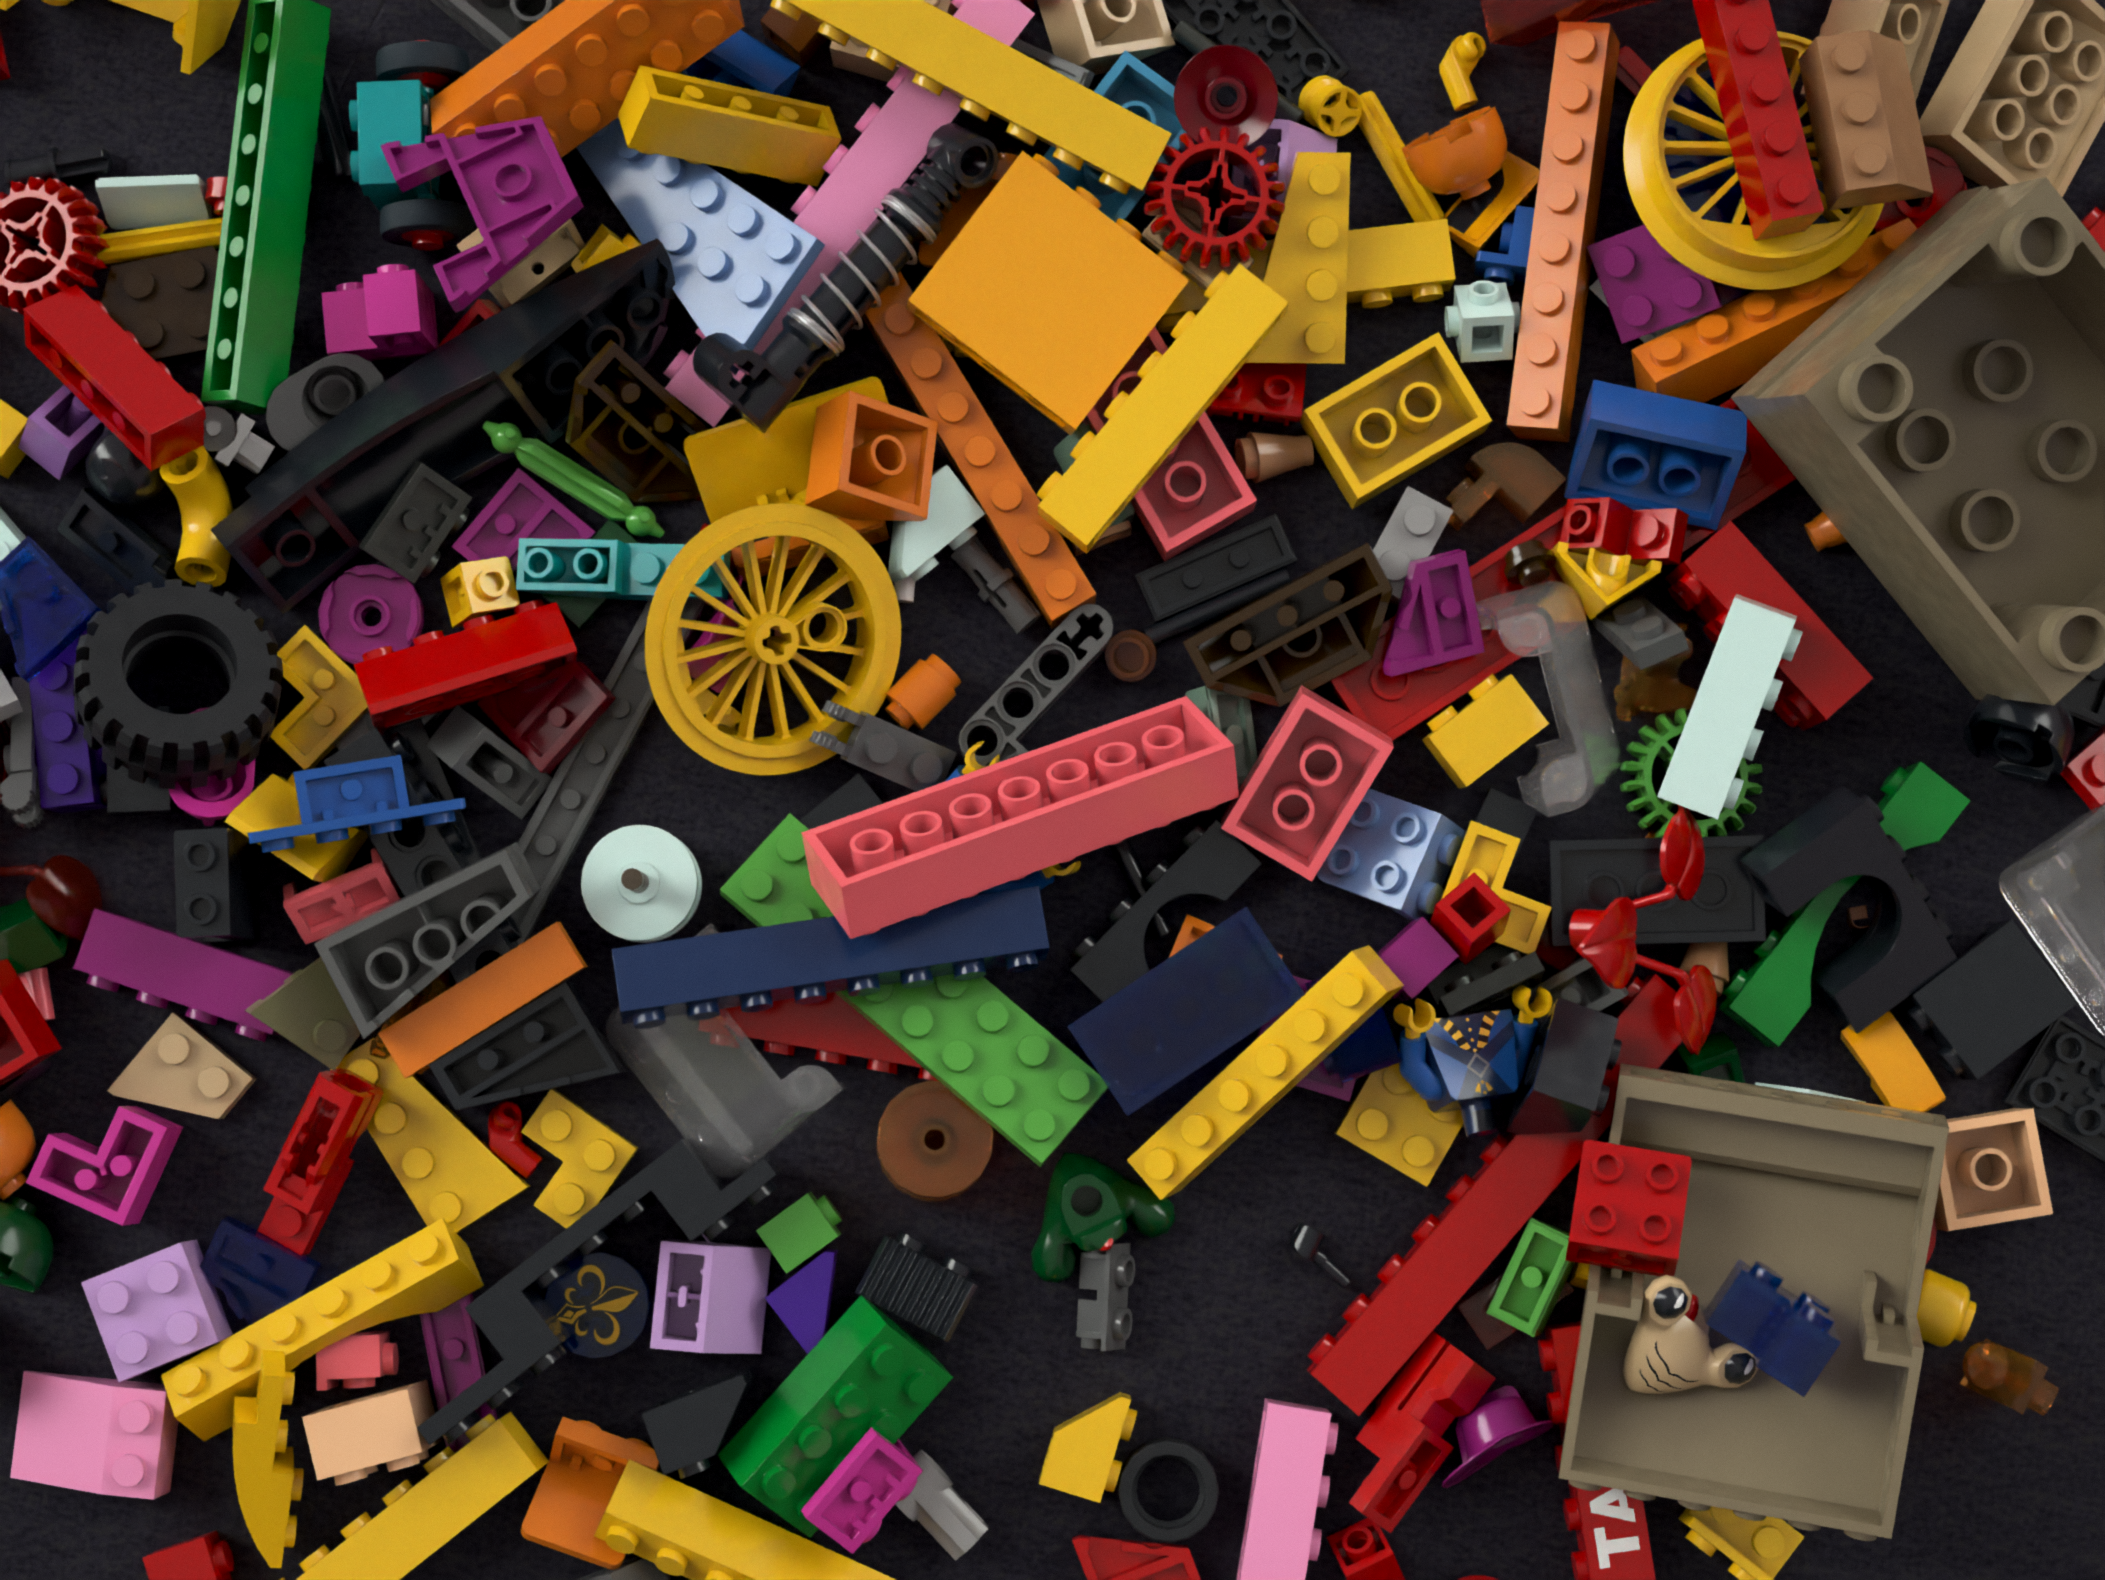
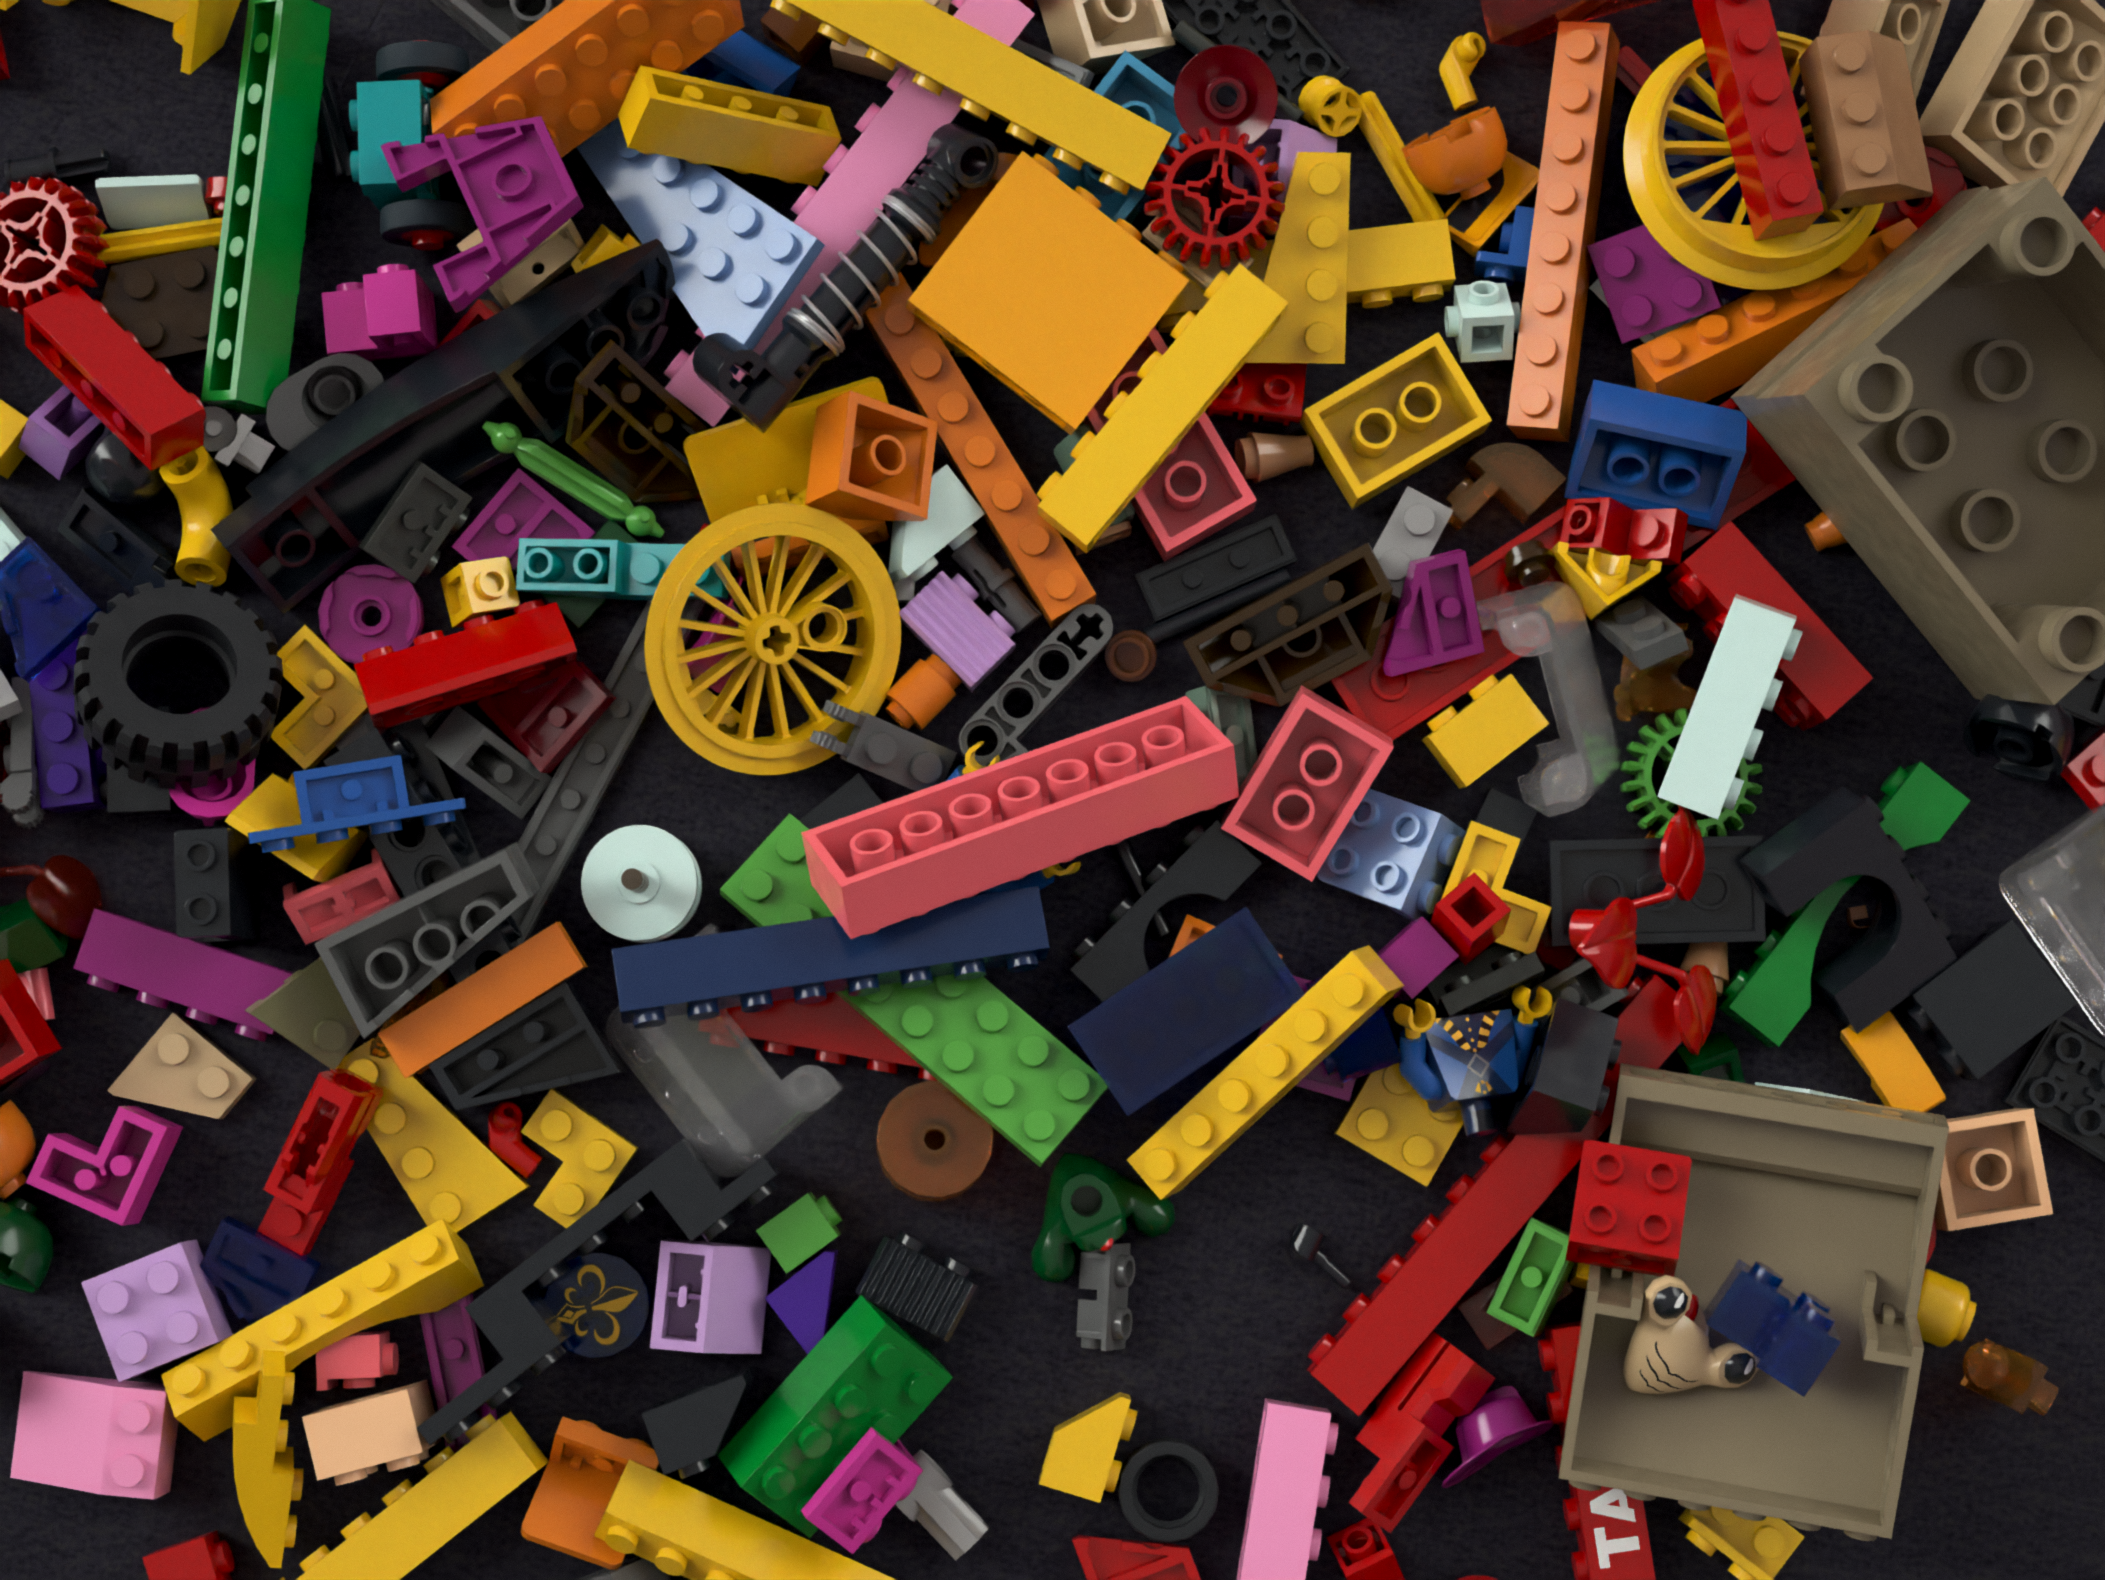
(958, 629): none -> lavender brick

